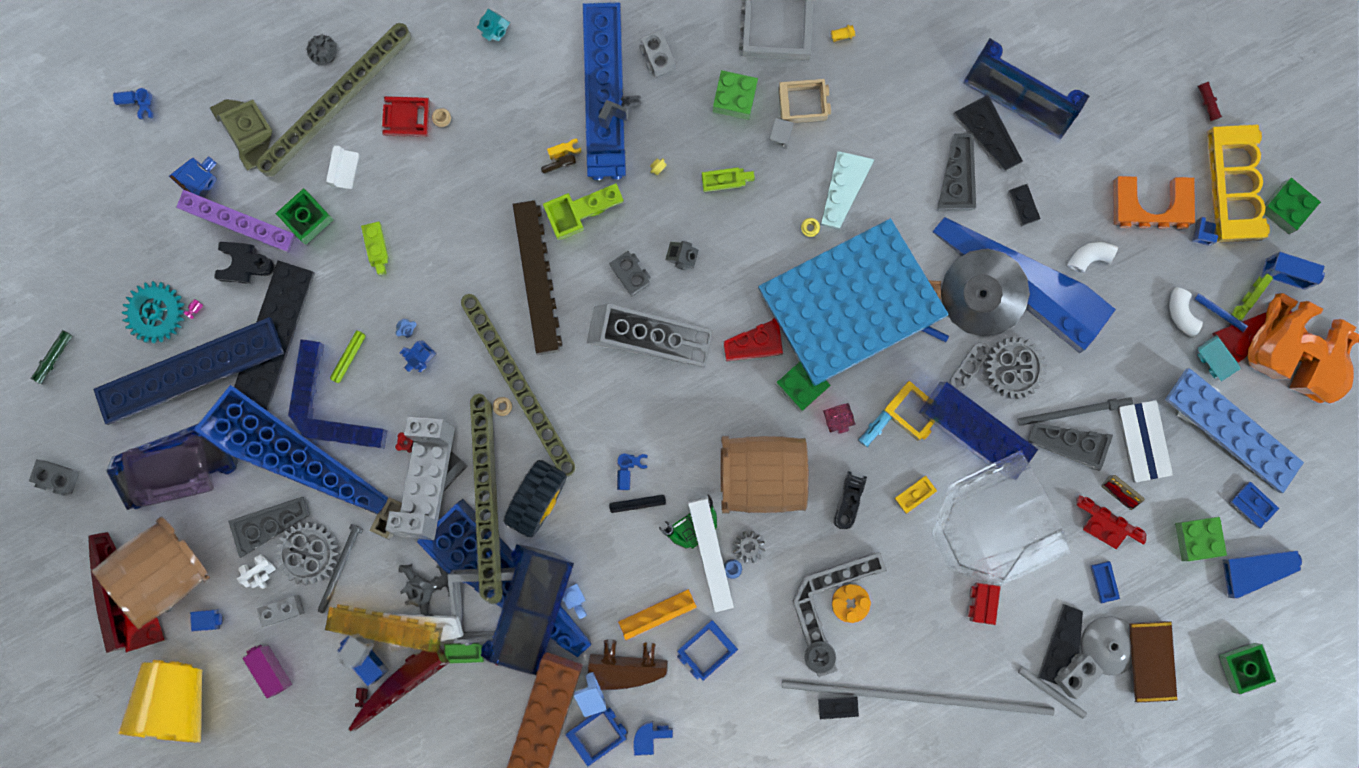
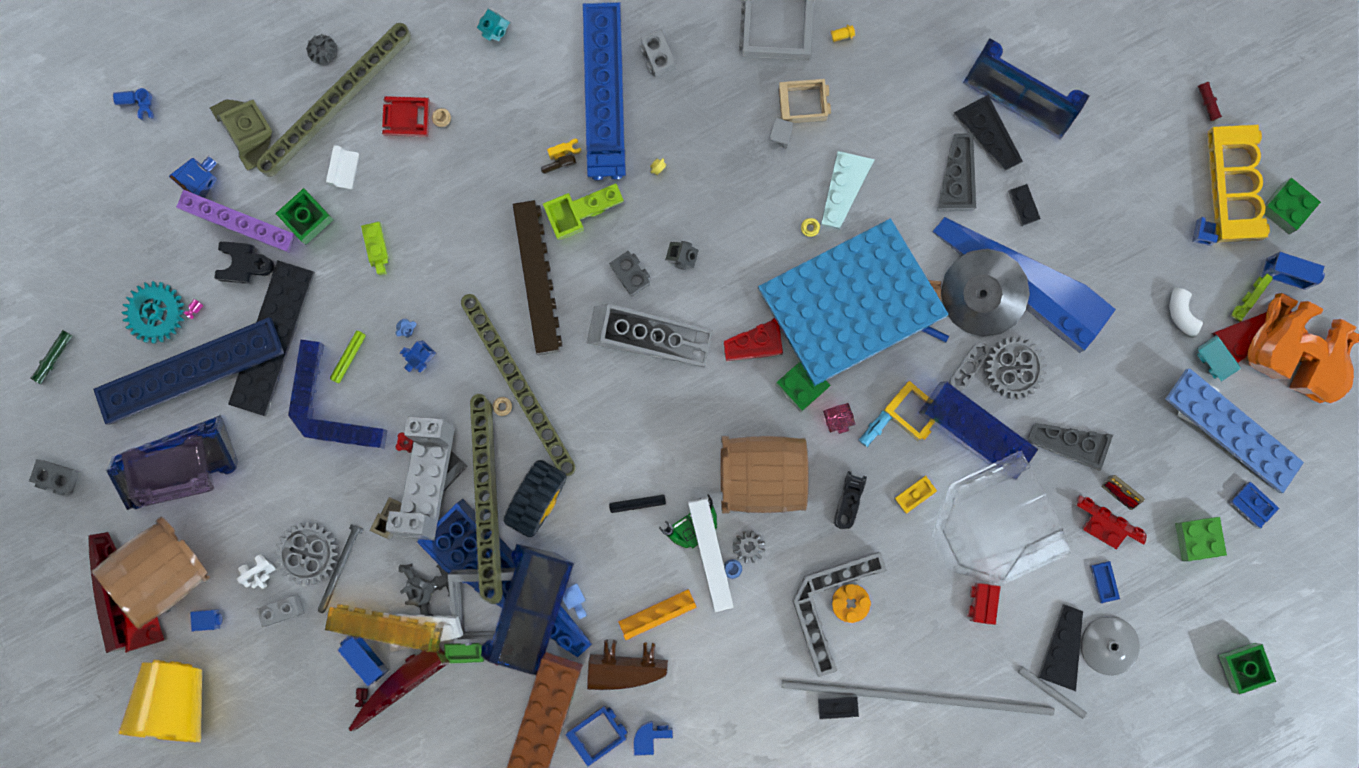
(259, 438): blue wedge -> none
(261, 526): dark grey wing -> none
(266, 670): magenta brick -> none
(355, 651): light grey brick -> none
(590, 699): light blue panel -> none
(609, 110): dark grey panel -> none
(627, 461): blue bar -> none
(630, 100): black axle -> none
(684, 658): blue window -> none
(725, 179): lime hinge -> none
(735, 95): bright green brick -> none
(829, 658): dark grey gear -> none
(1081, 679): light grey brick -> none
(1090, 253): white cylinder -> none
(1111, 404): dark grey bar -> none
(1129, 212): orange arch -> none
(1145, 441): white tile -> none
(1153, 661): reddish brown slope -> none
(1220, 312): blue bar -> none
(1257, 571): blue slope -> none

